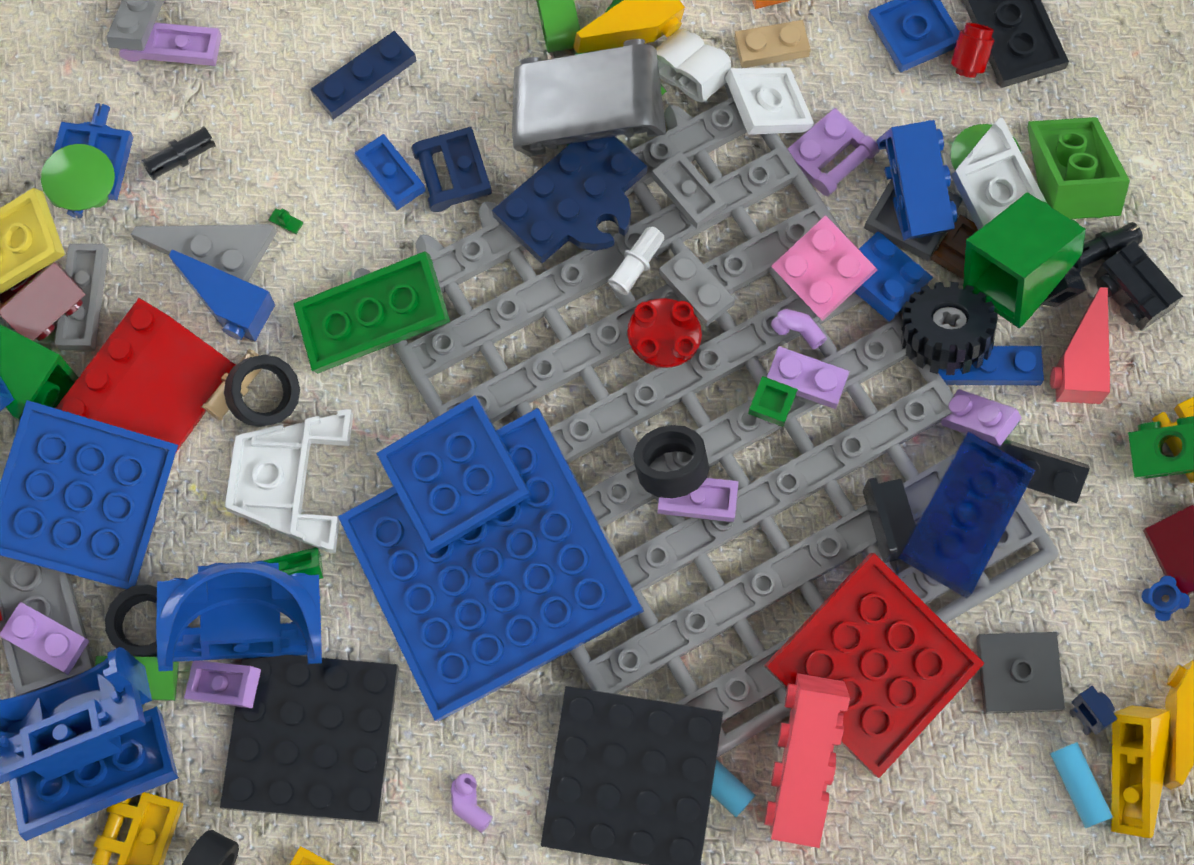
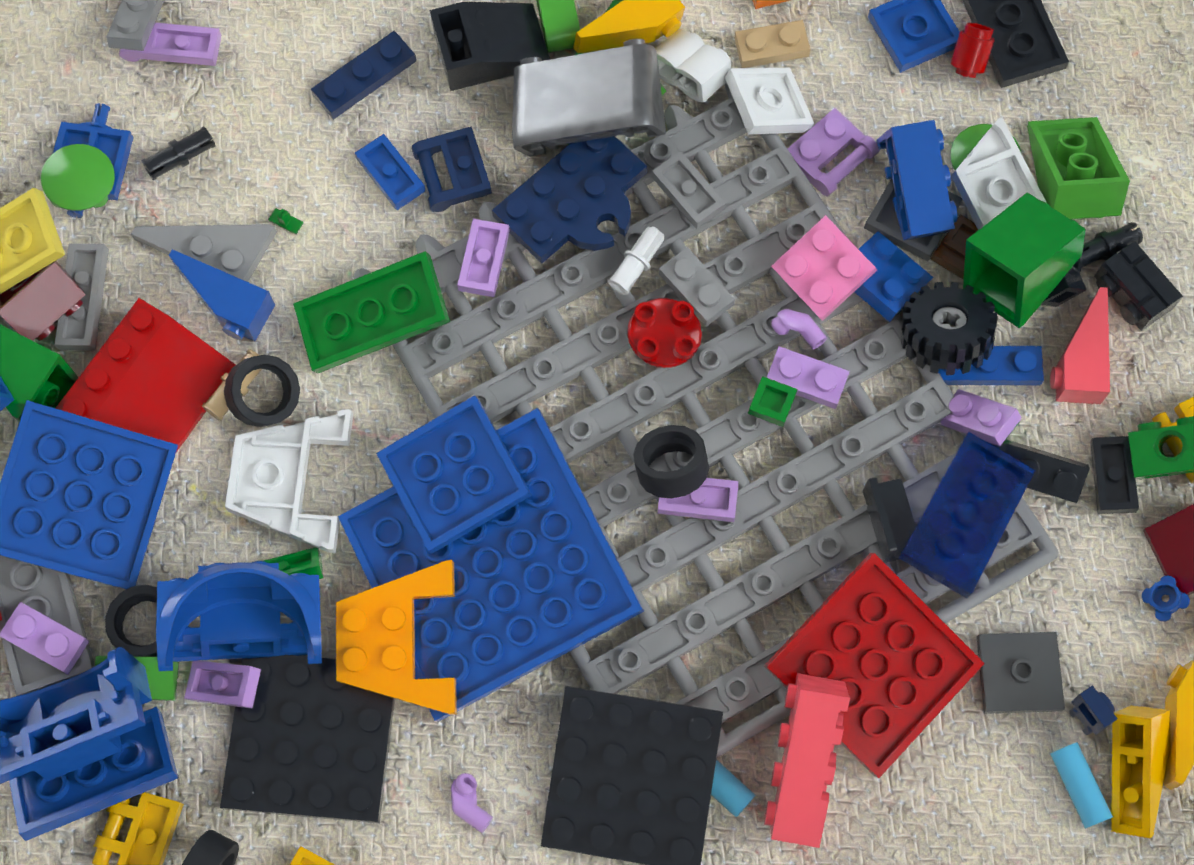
(379, 639): none -> light orange wing
(483, 258): none -> lavender plate
(485, 40): none -> black slope
(1113, 475): none -> black plate

